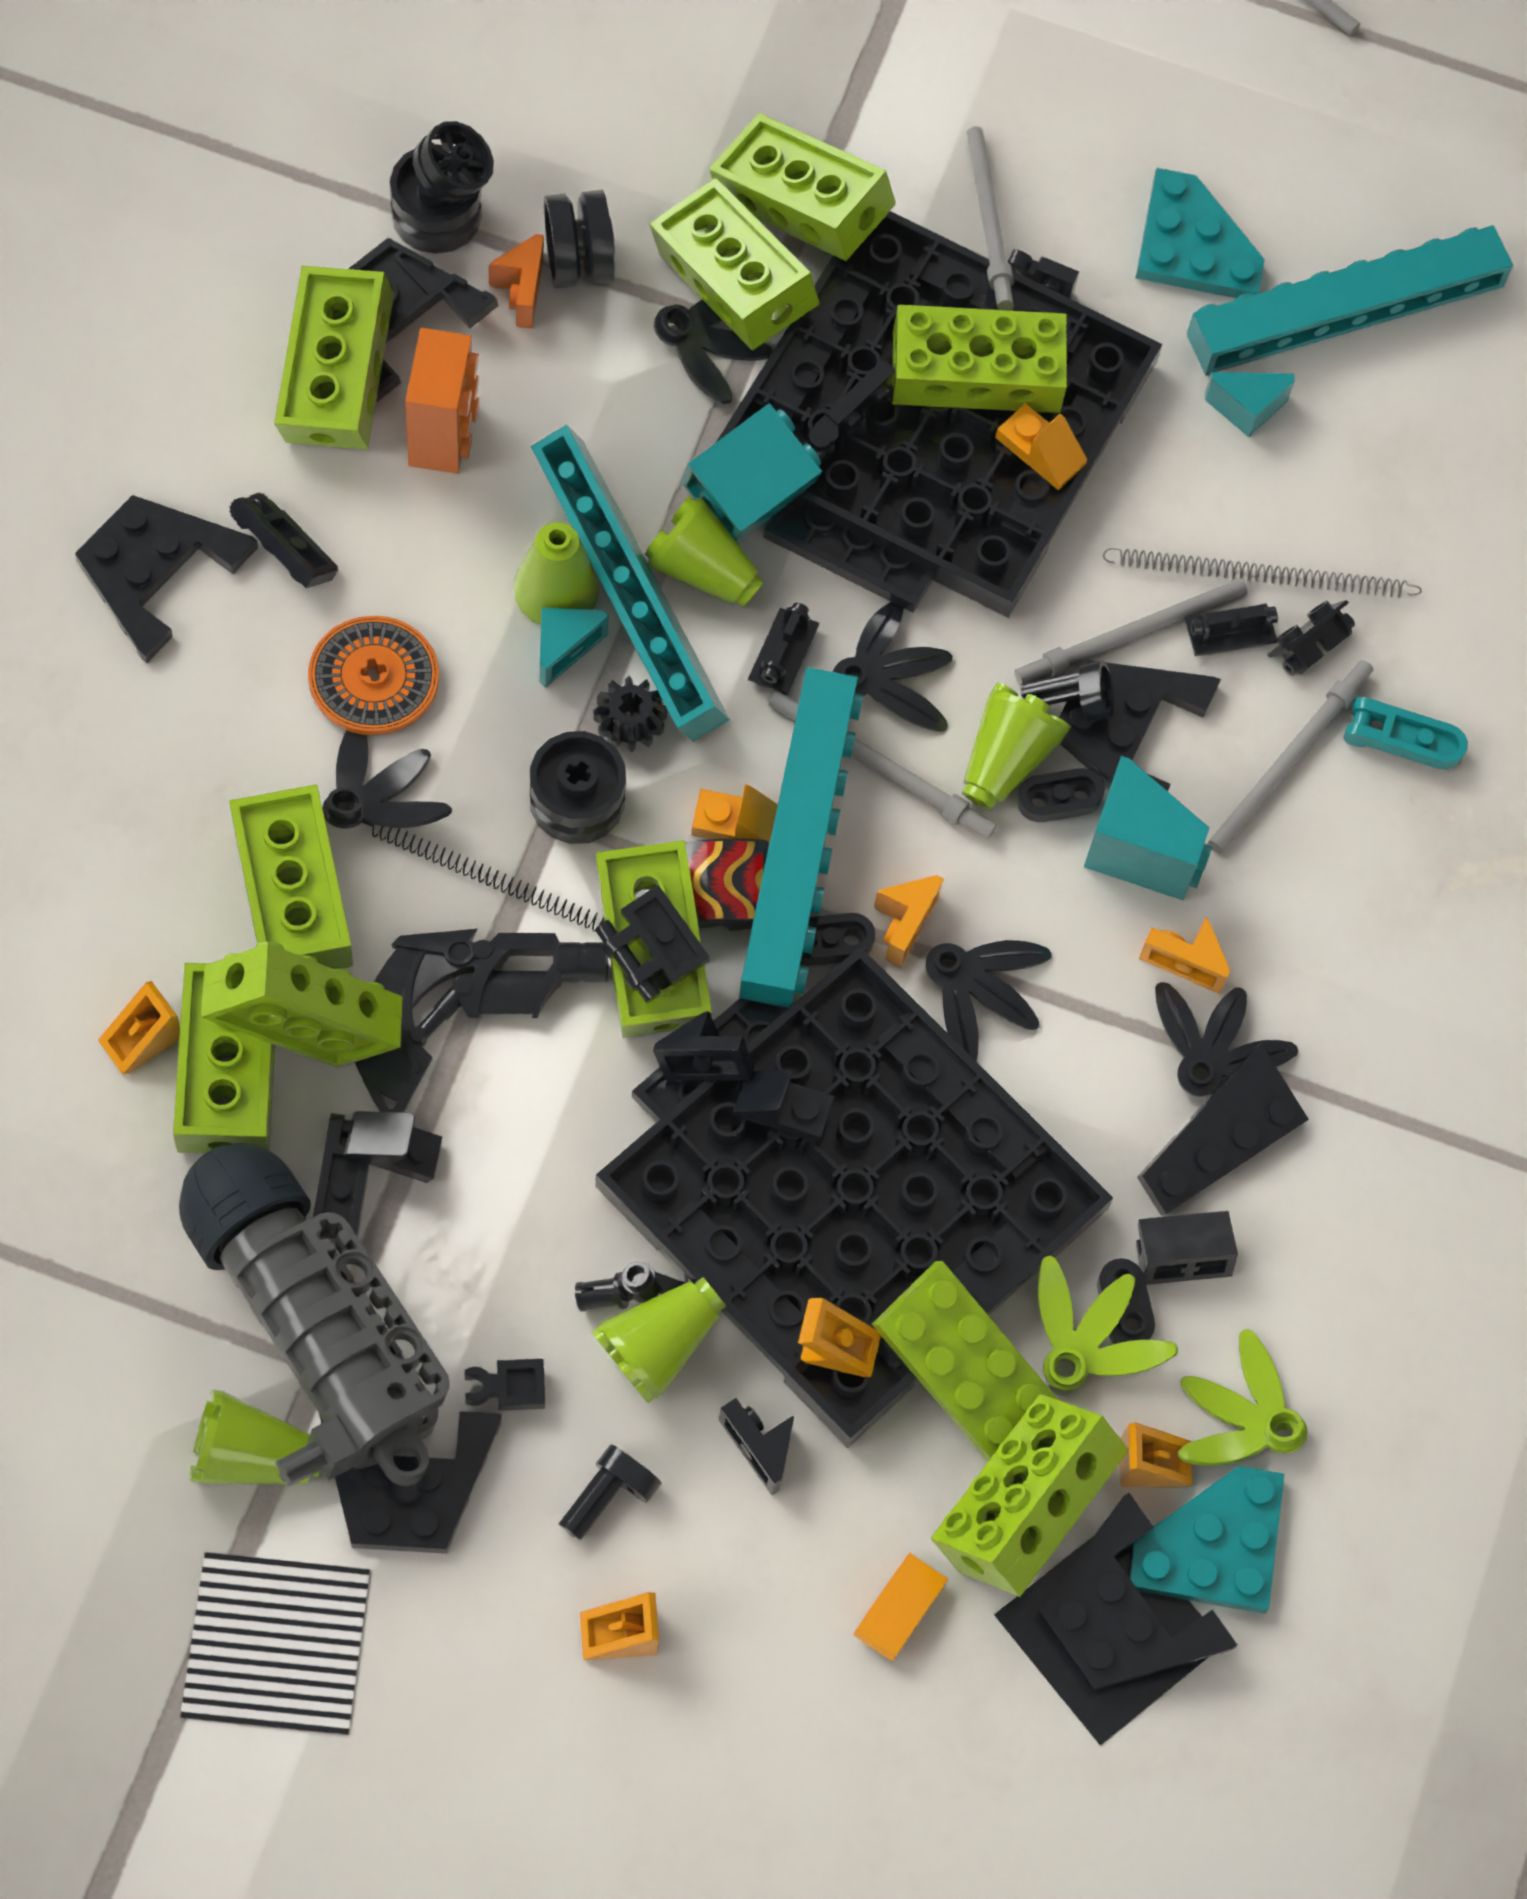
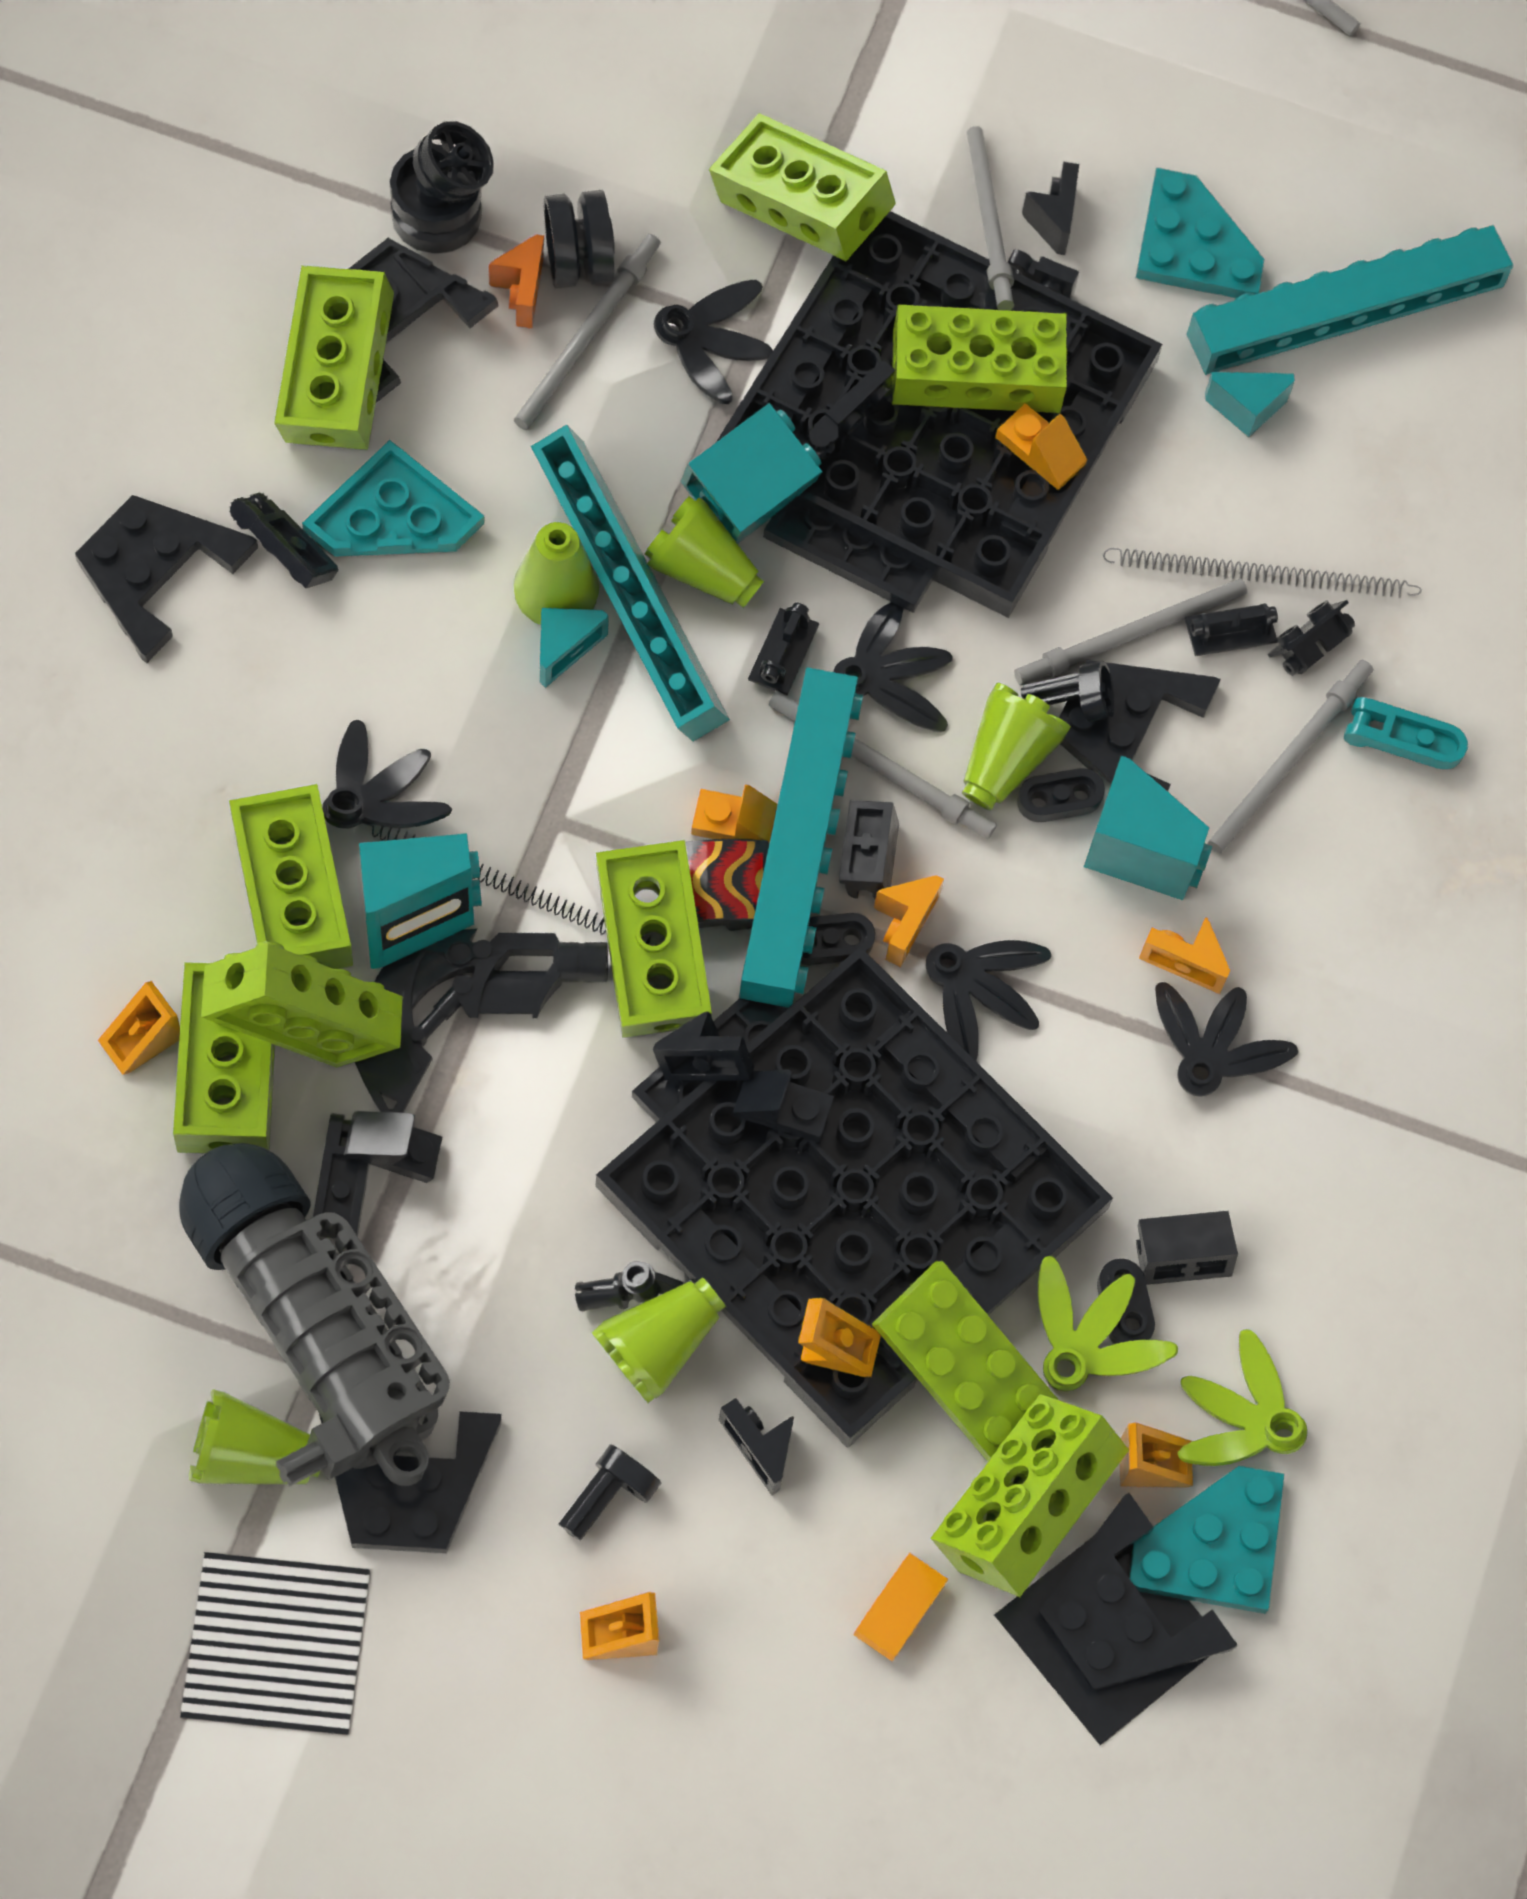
(342, 683): piece -> none
(392, 509): none -> teal plate
(417, 893): none -> teal slope
(441, 400): orange brick -> none
(516, 1385): black plate -> none
(577, 787): black wheel -> none
(629, 273): none -> light grey bar
(634, 700): black gear -> none
(663, 935): black plate -> none
(713, 222): lime brick -> none
(869, 847): none -> black hinge
(1053, 212): none -> black slope
(1230, 1128): black wing -> none

